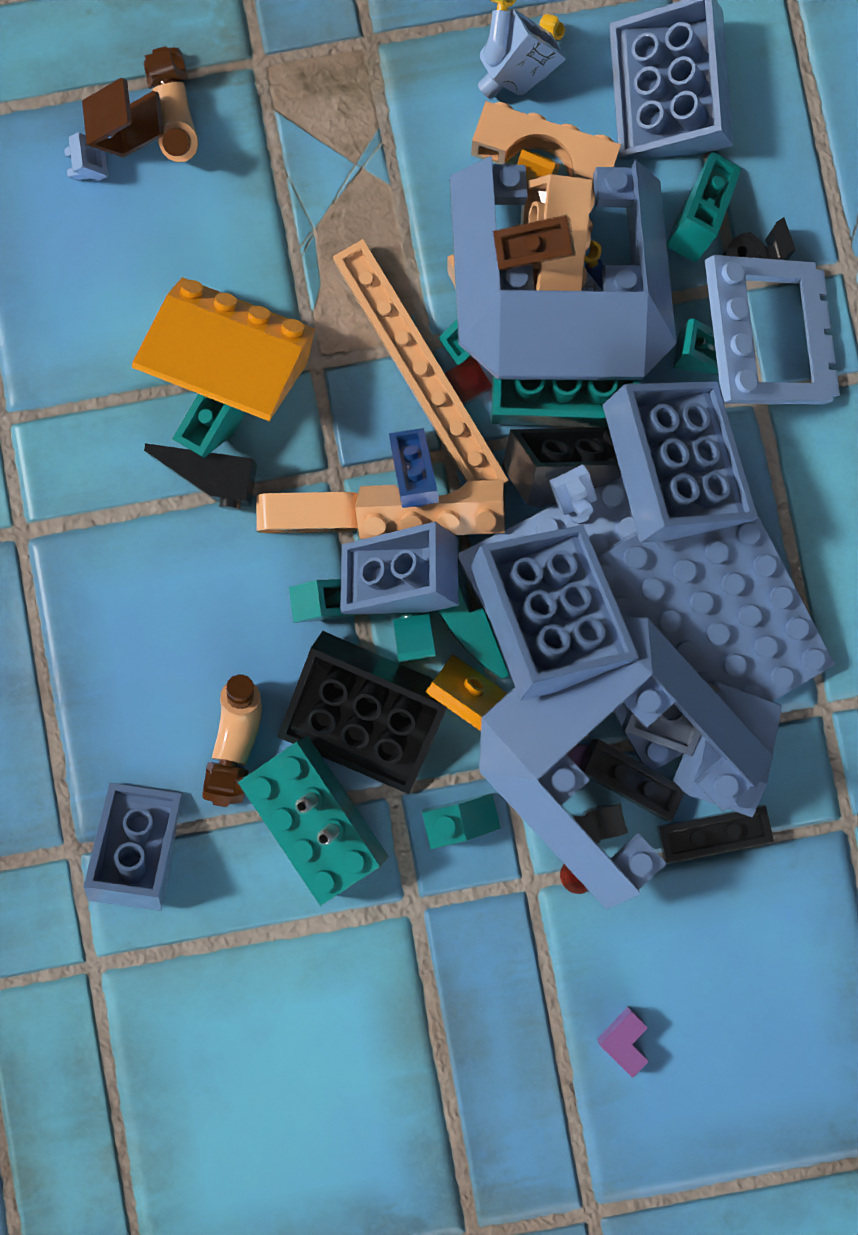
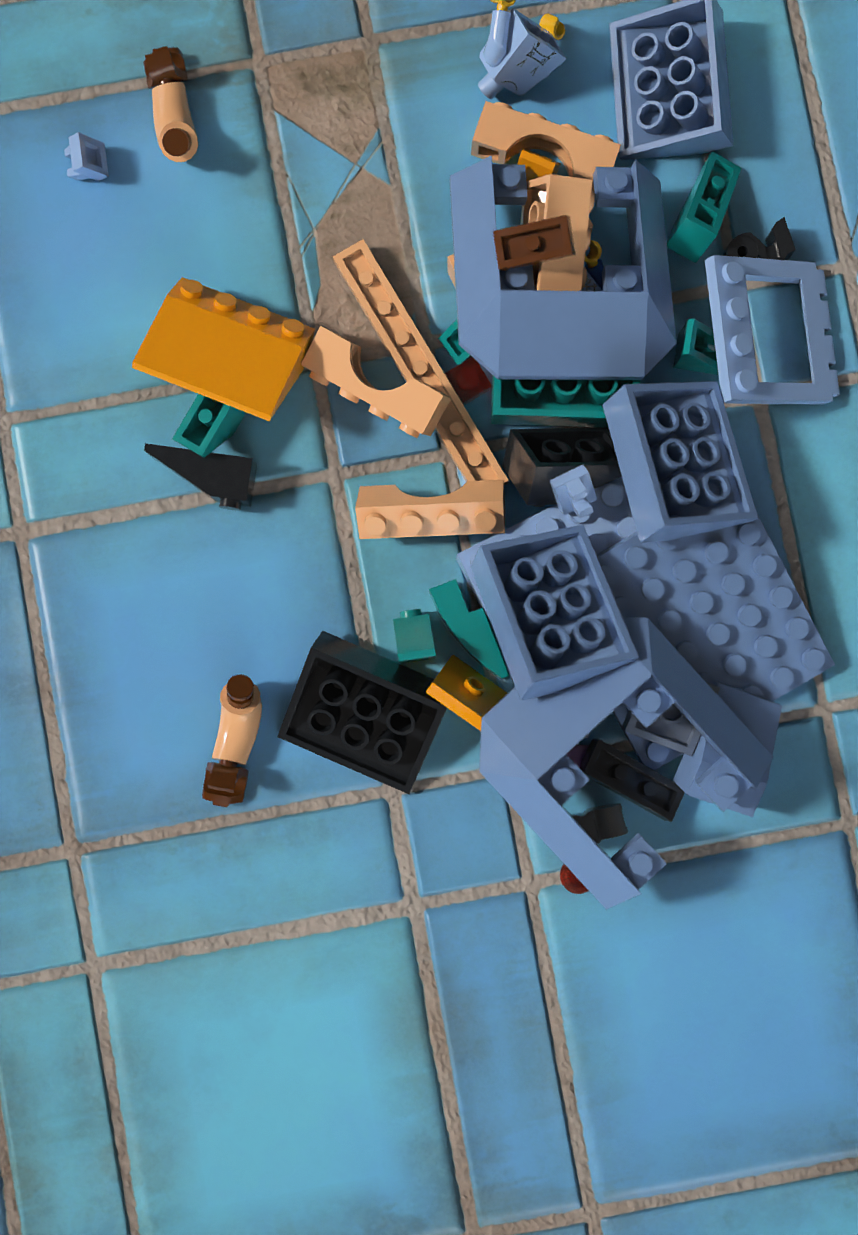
(128, 124): reddish brown piece -> none
(133, 847): medium blue slope -> none
(306, 512): light nougat beam -> none
(313, 820): teal piece -> none
(317, 601): teal slope -> none
(338, 361): none -> light nougat arch
(400, 572): medium blue slope -> none
(413, 468): blue plate -> none
(460, 820): teal slope -> none
(619, 1040): medium lavender piece -> none
(714, 834): black plate -> none

